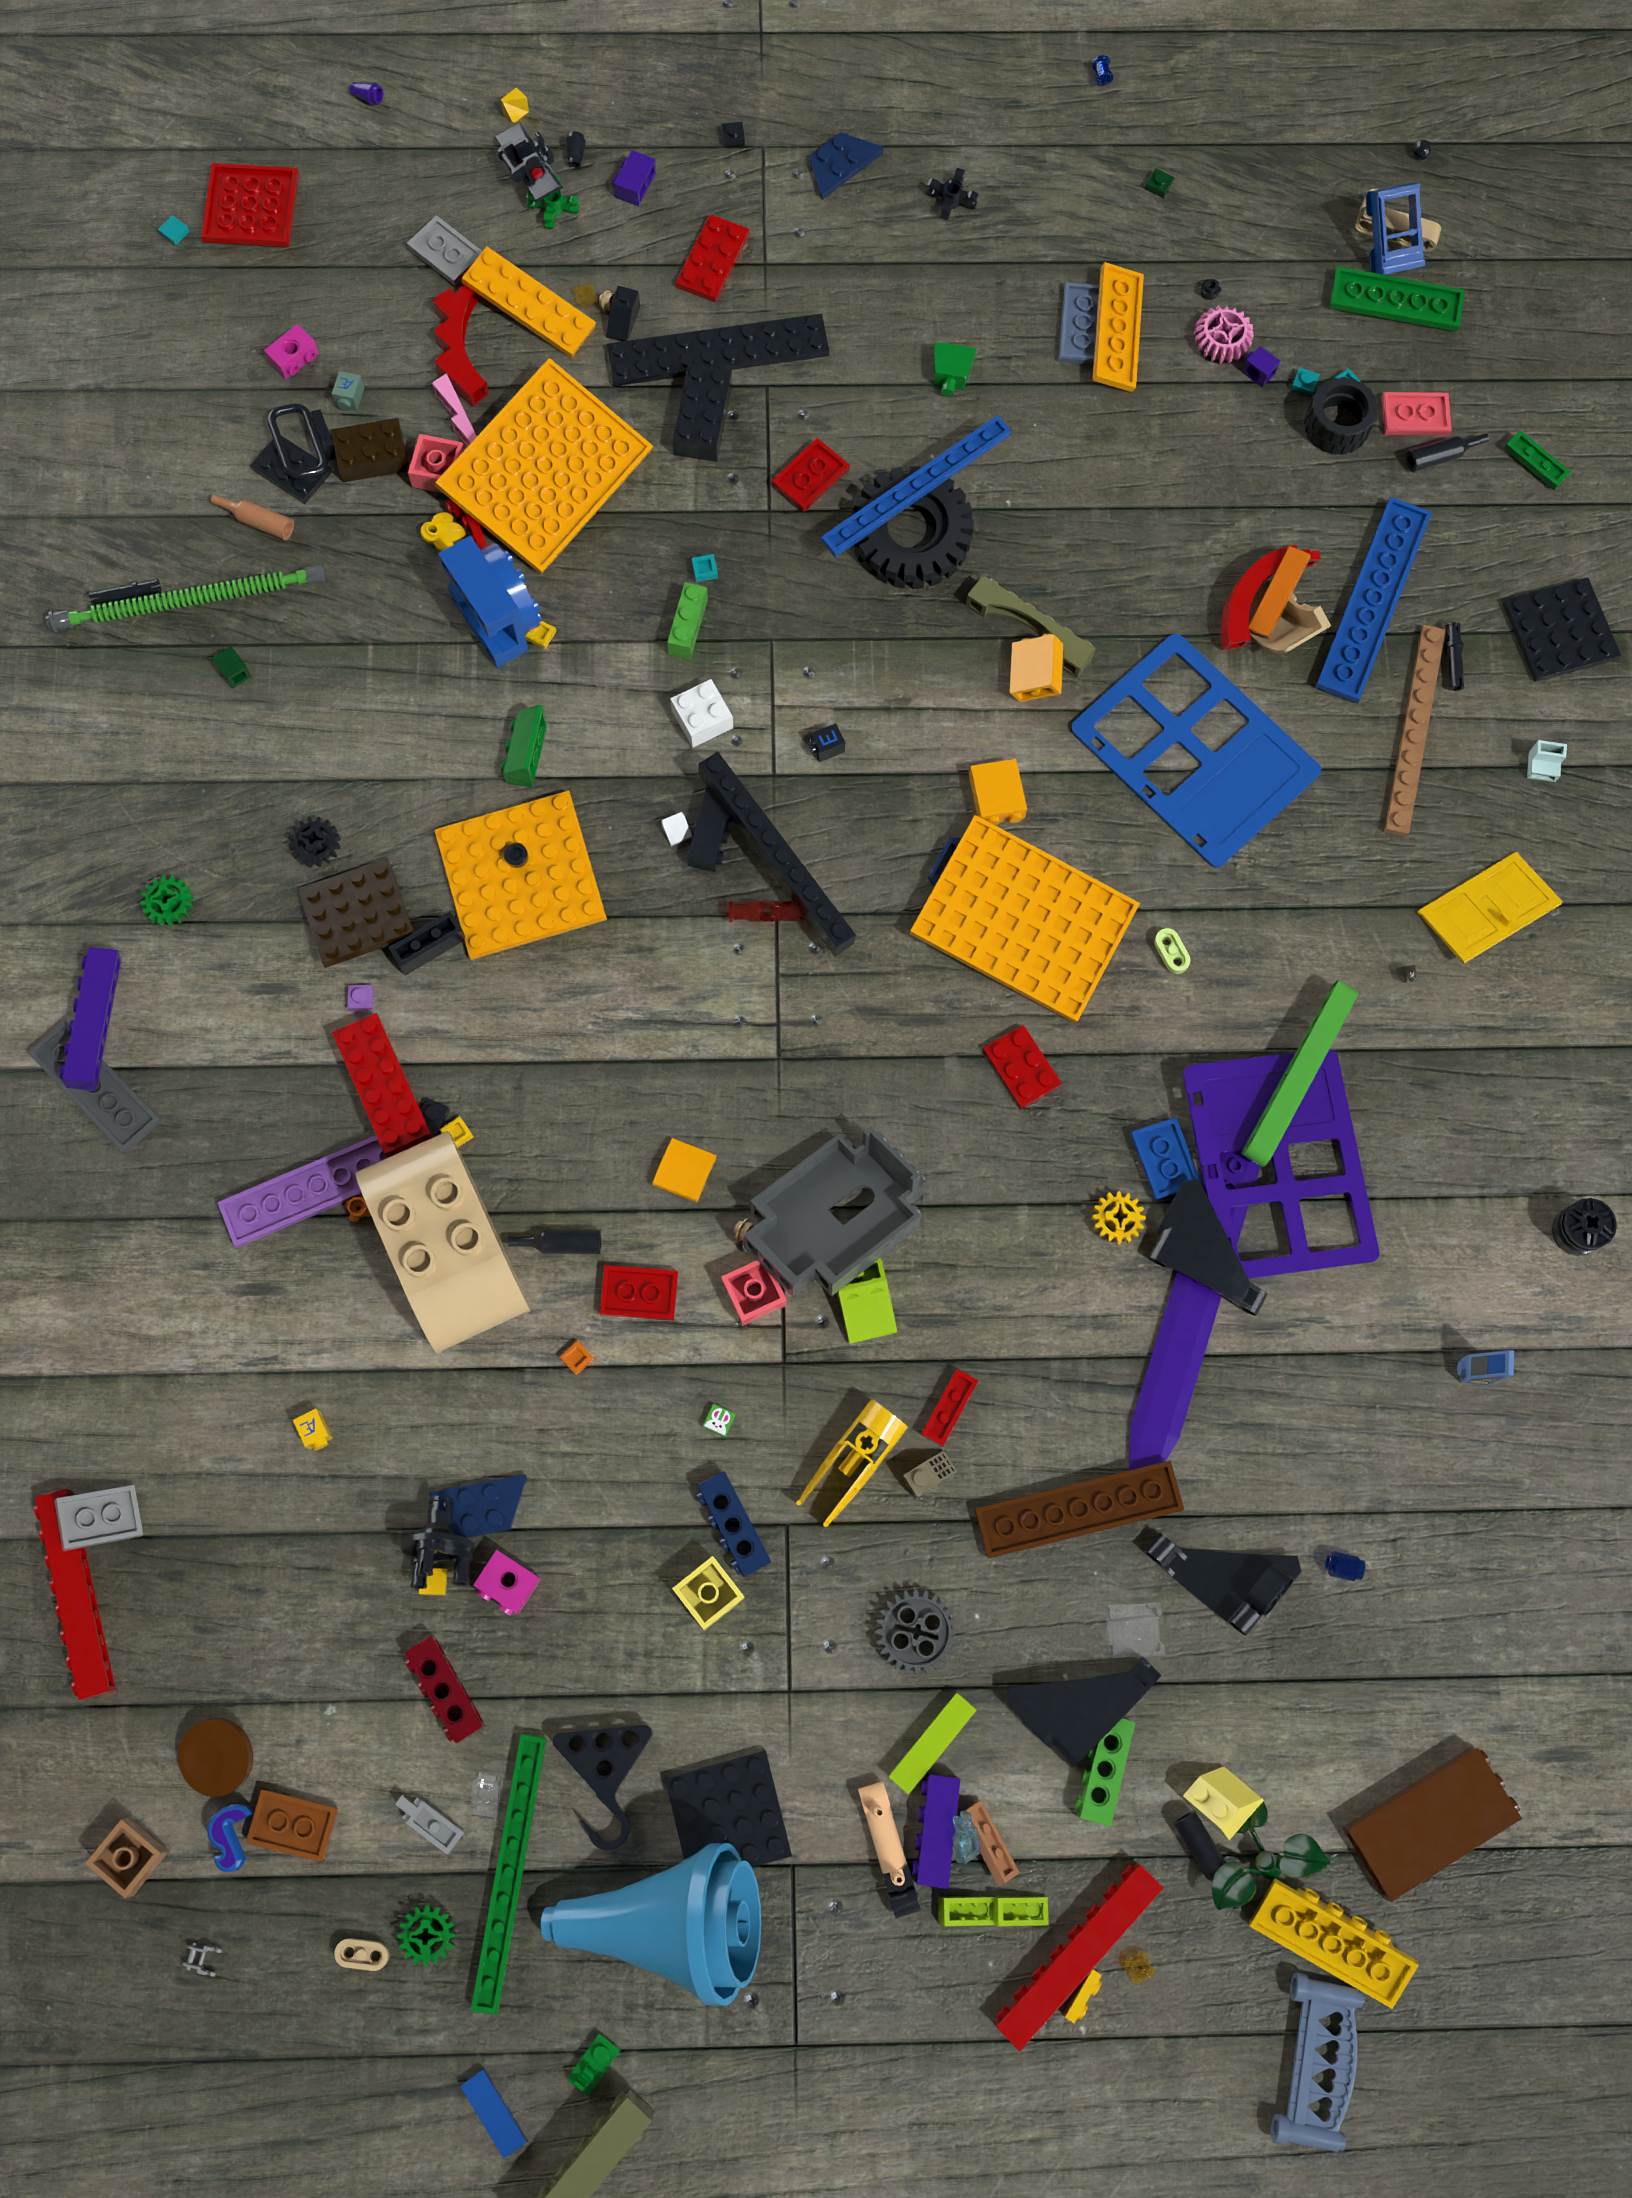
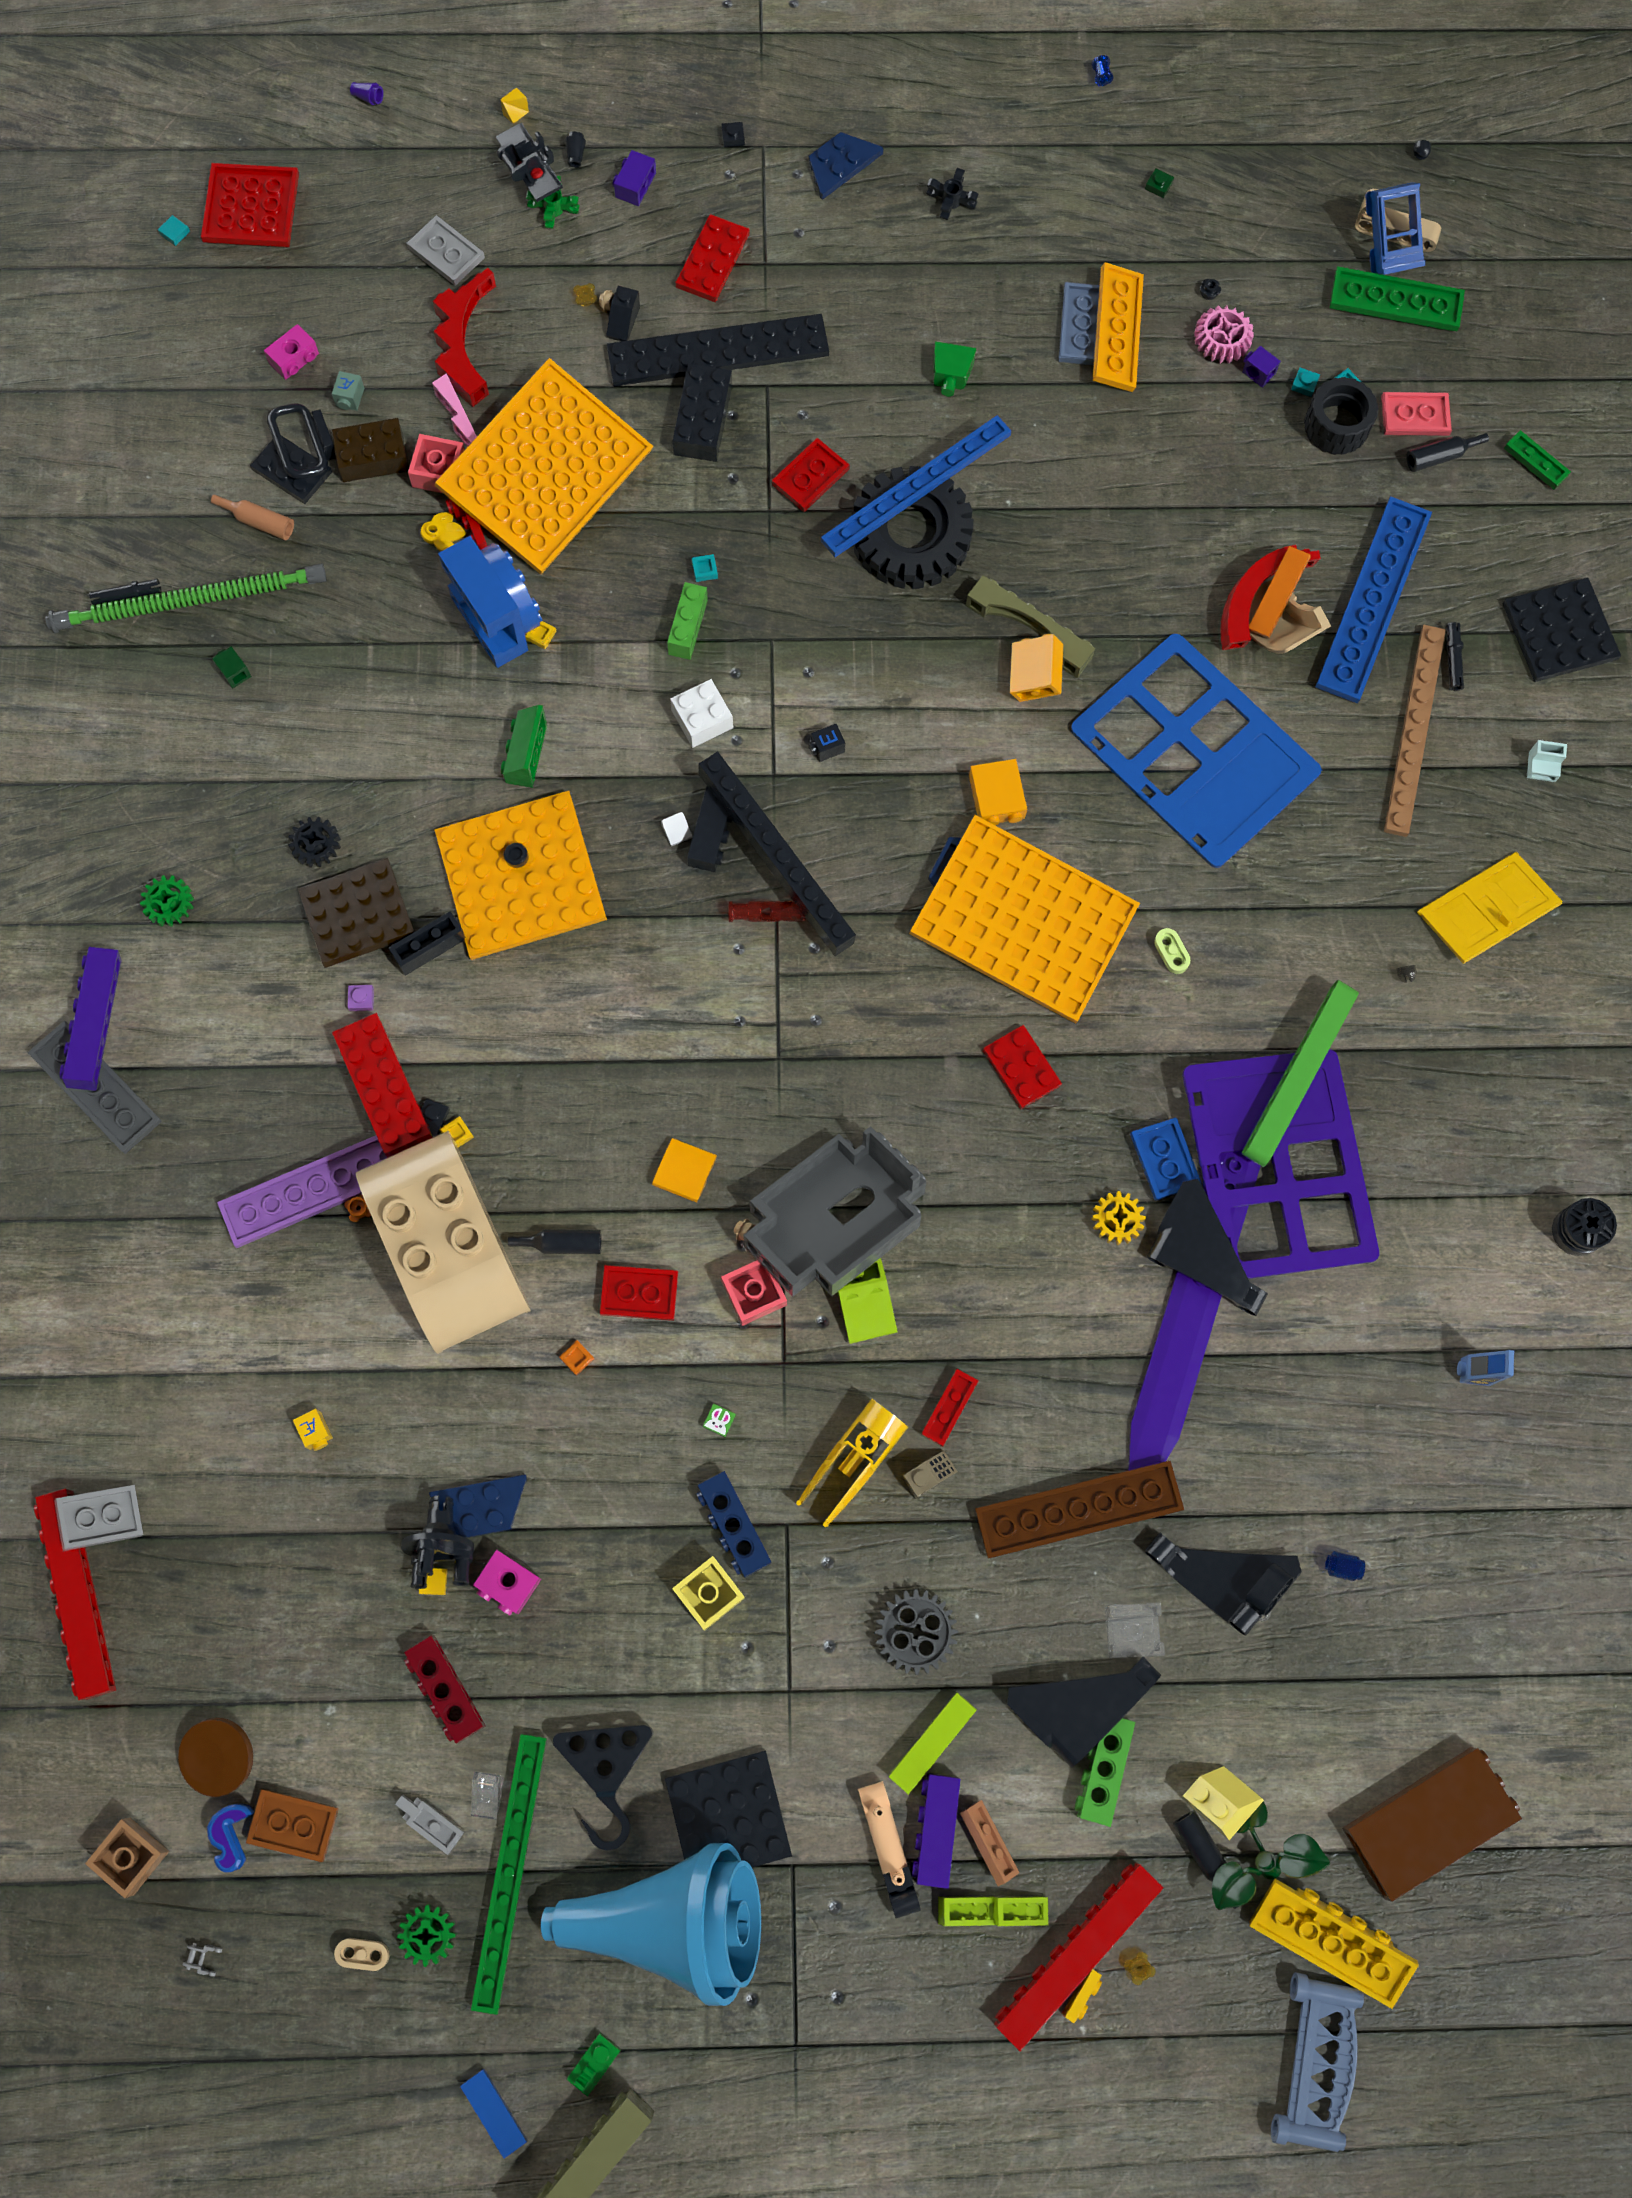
(528, 302): light orange plate -> none
(966, 1839): clear light blue plate -> none

